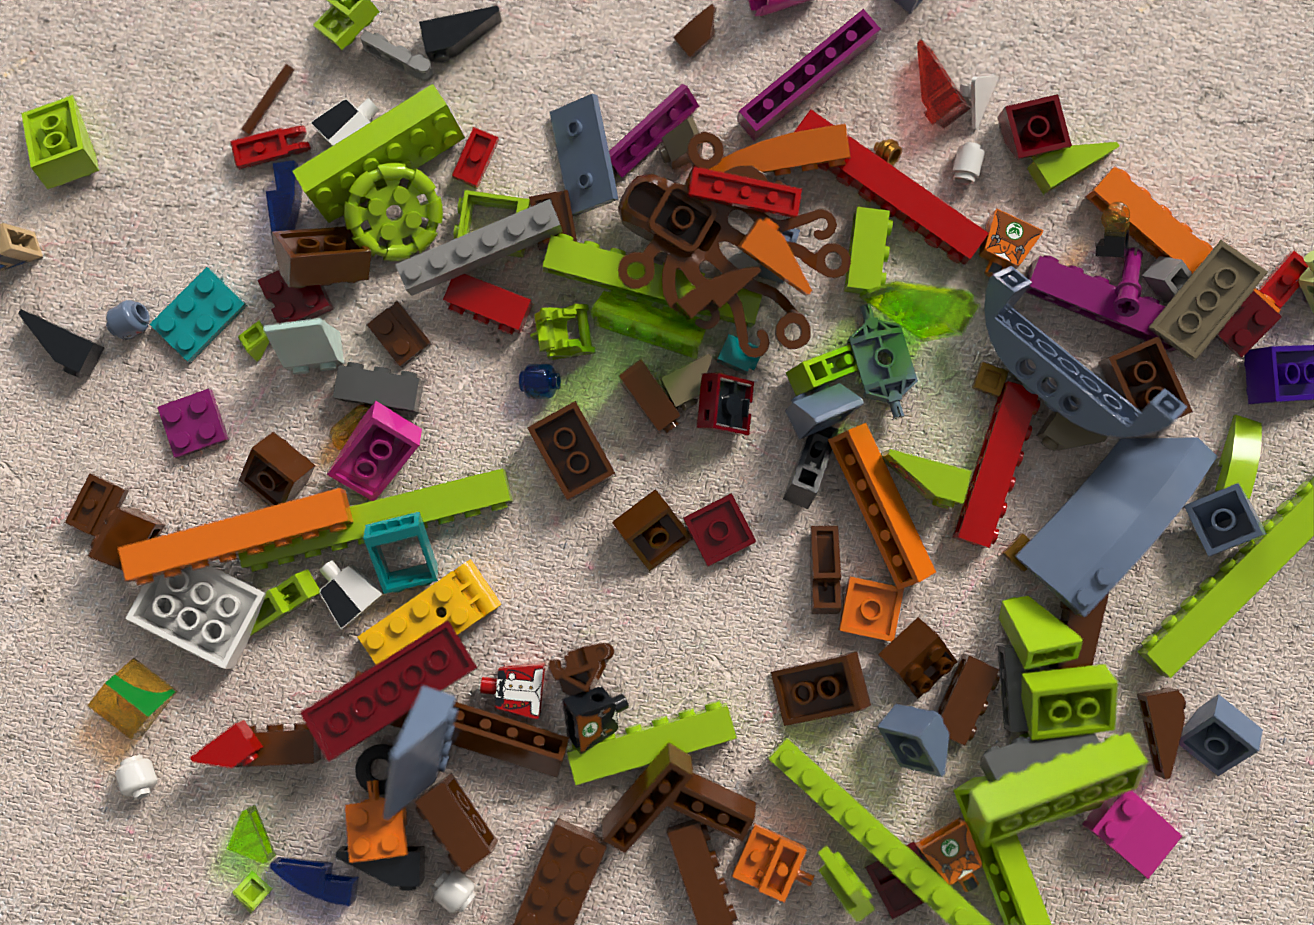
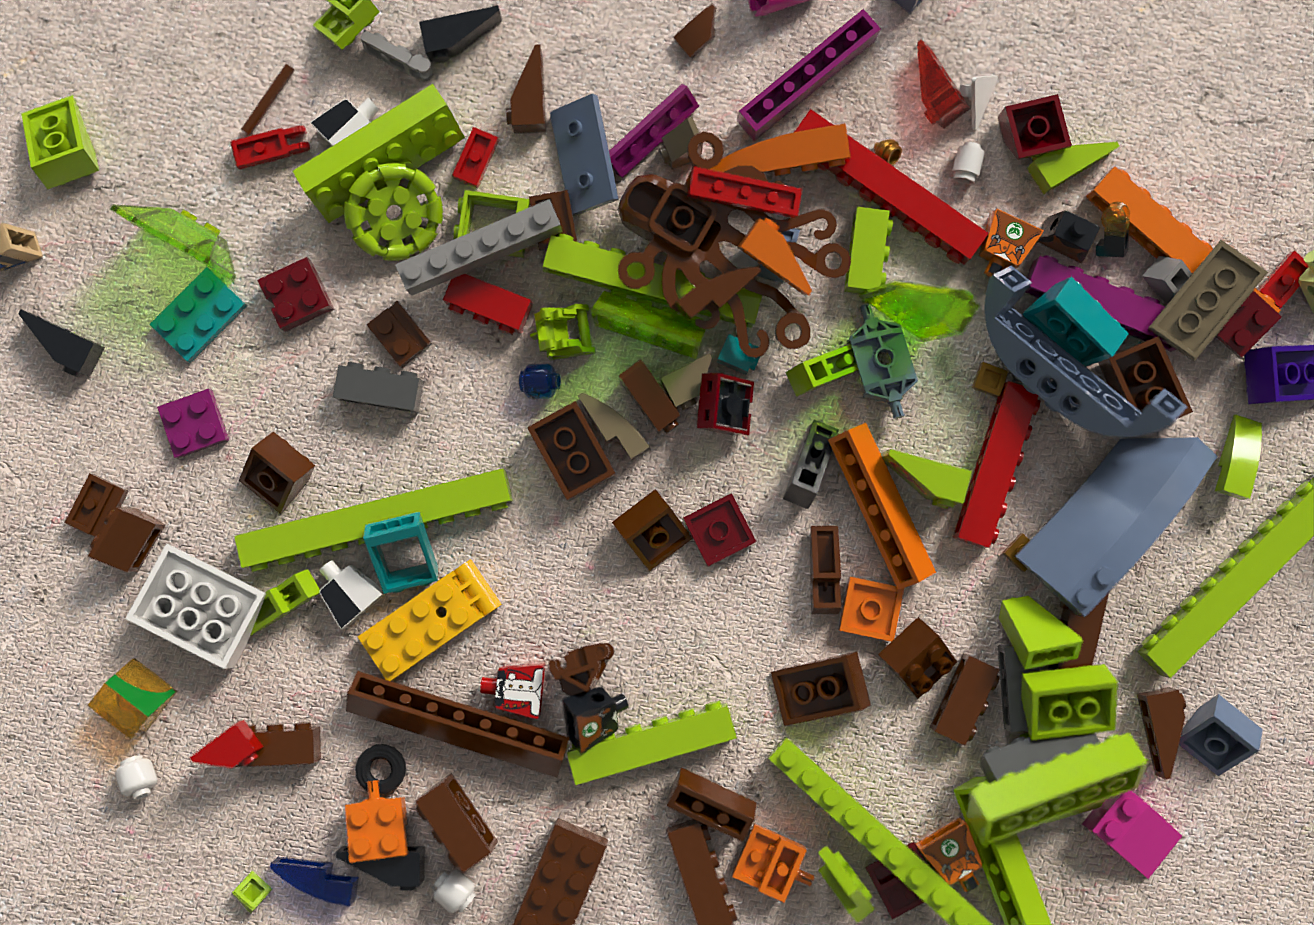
(127, 319): sand blue head -> none
(183, 233): none -> clear neon green slope
(235, 535): orange brick -> none
(251, 837): clear neon green slope -> none
(254, 340): lime slope -> none
(286, 200): clear blue slope -> none
(306, 345): light aqua slope -> none
(320, 257): reddish brown slope -> none
(348, 424): clear yellow plate -> none
(375, 451): dark pink slope -> none
(387, 691): dark red plate -> none
(420, 749): sand blue slope -> none
(528, 98): none -> reddish brown slope
(614, 426): none -> dark tan slope
(647, 798): reddish brown brick -> none
(822, 409): slope -> none
(916, 739): sand blue slope -> none
(1063, 434): dark tan slope -> none
(1070, 236): none -> black torso
(1077, 322): none -> teal slope
(1129, 289): magenta pin -> none
(1224, 519): sand blue slope -> none

